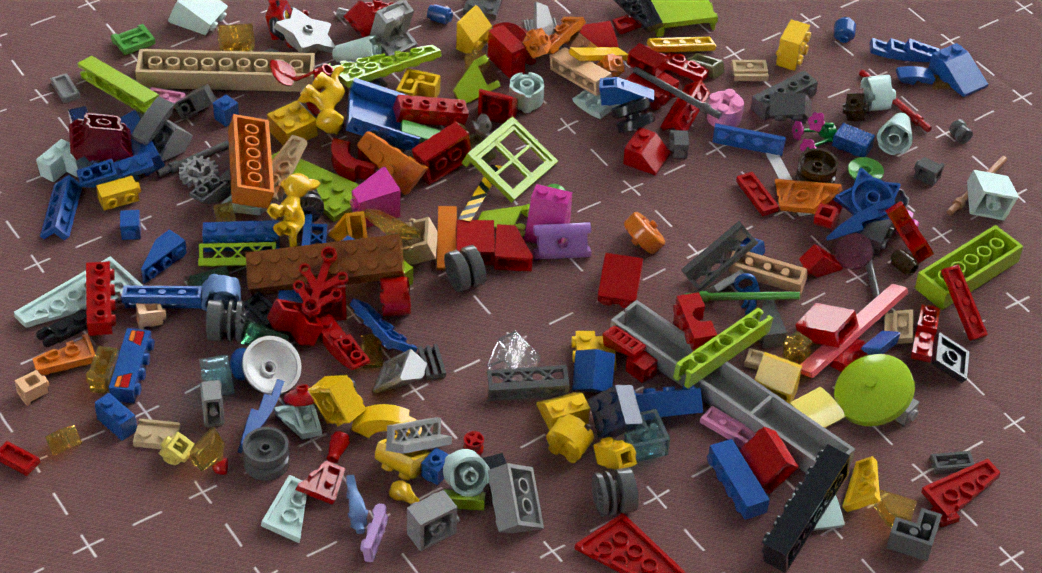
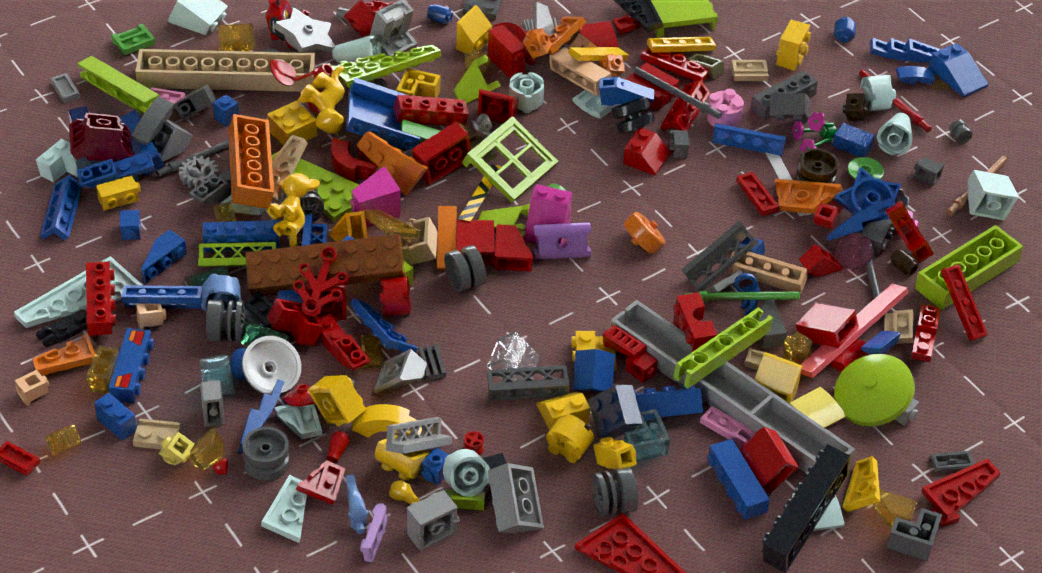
(620, 280): red slope -> none
(647, 59): red brick -> none
(950, 357): black plate -> none

